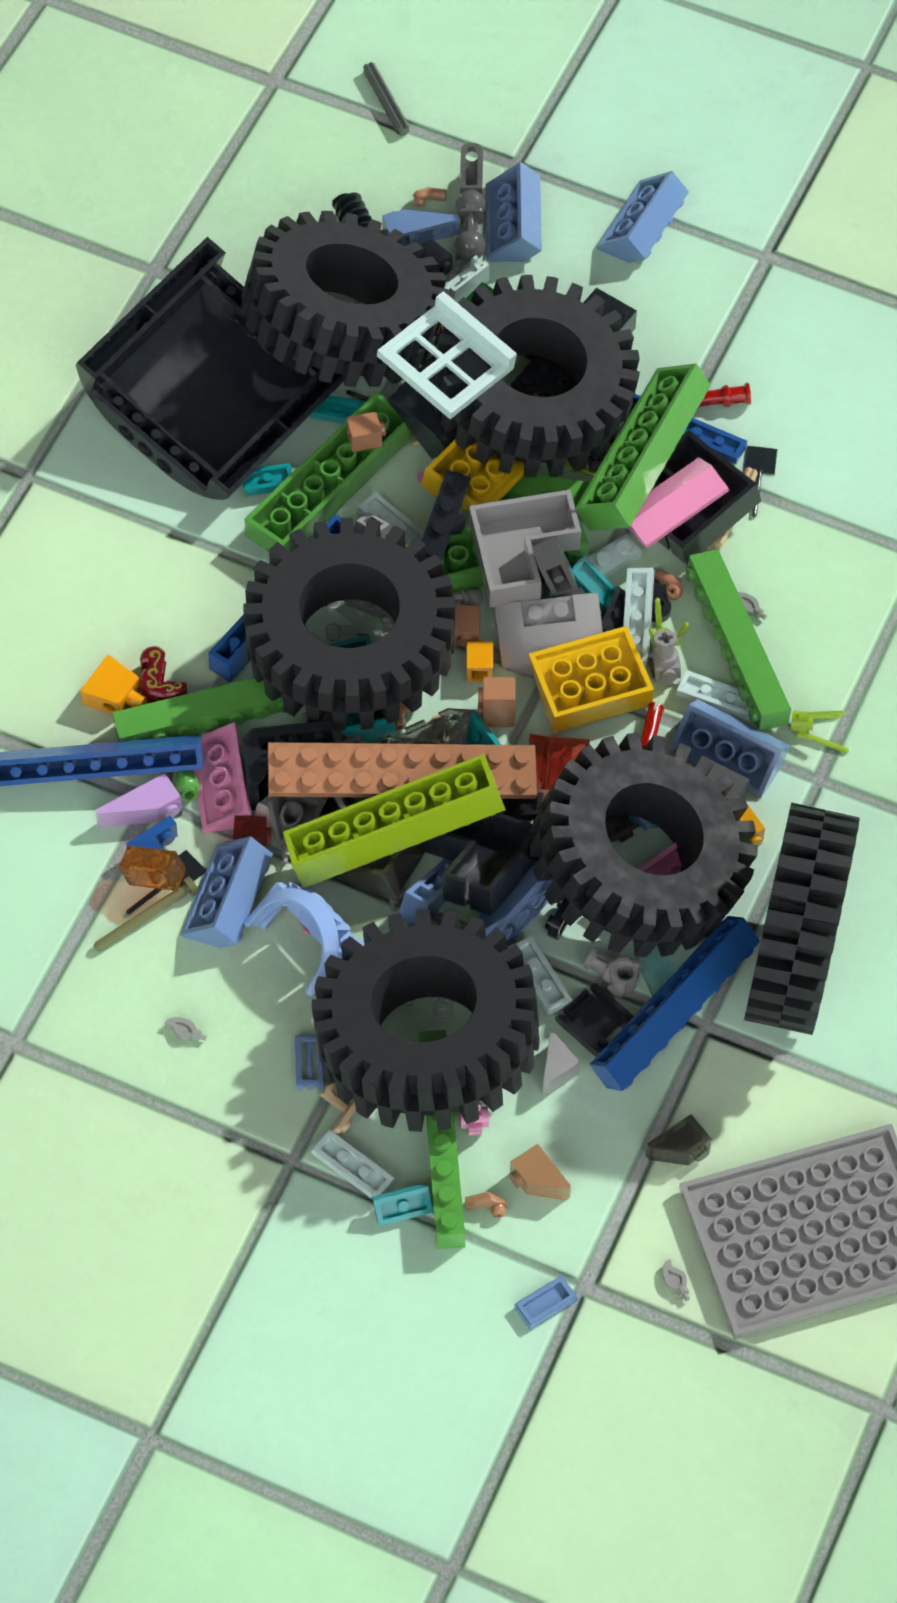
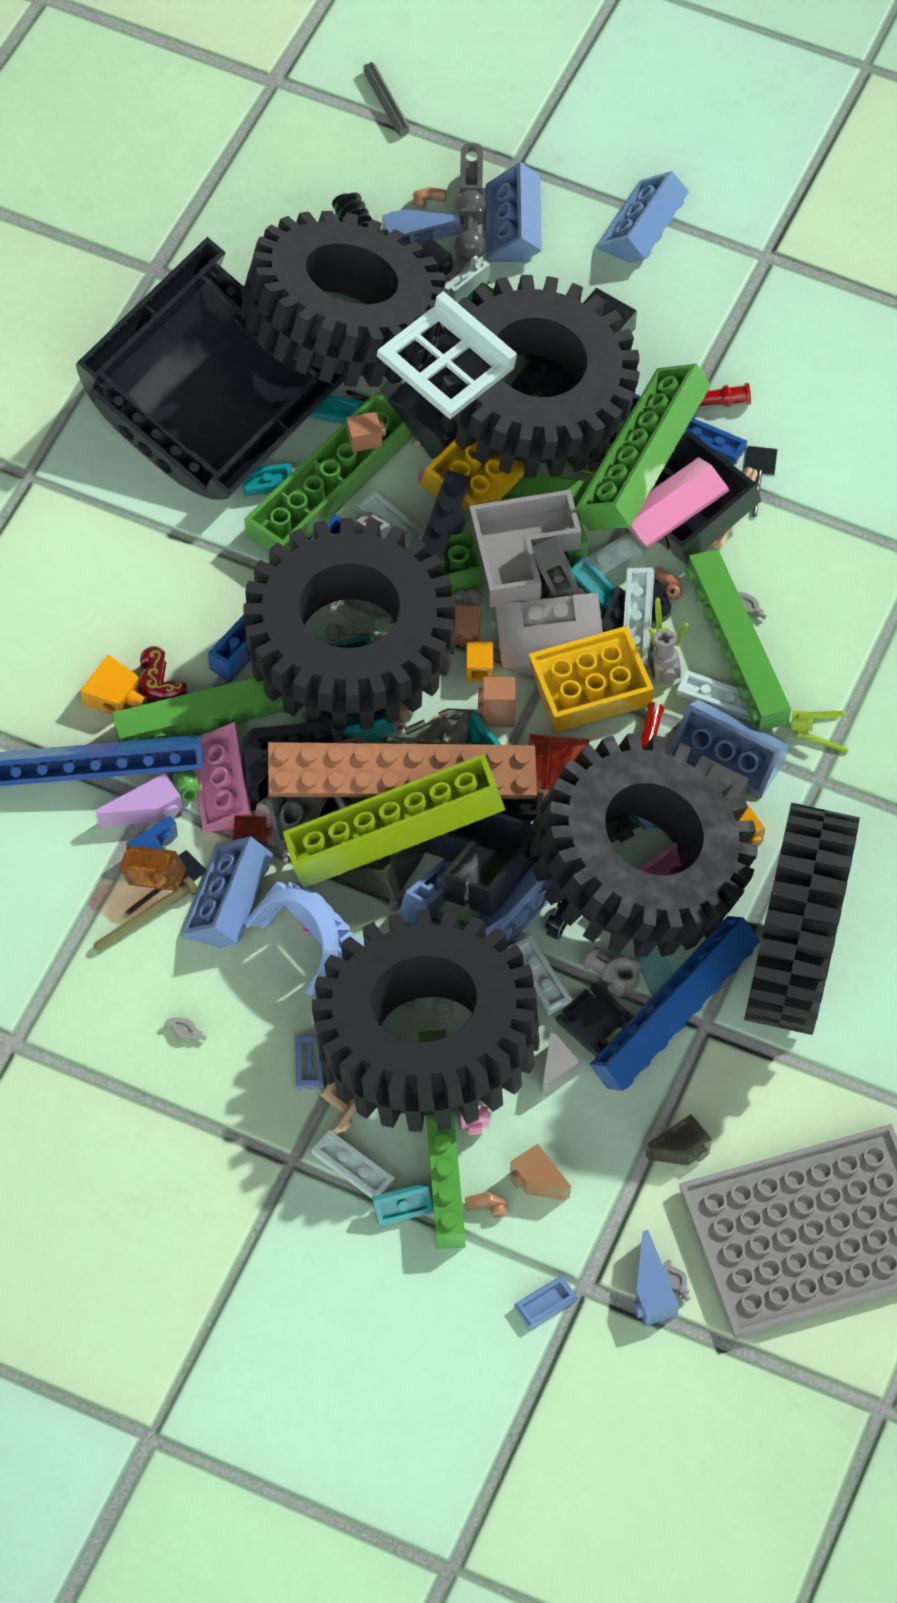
(654, 1293): none -> medium blue slope

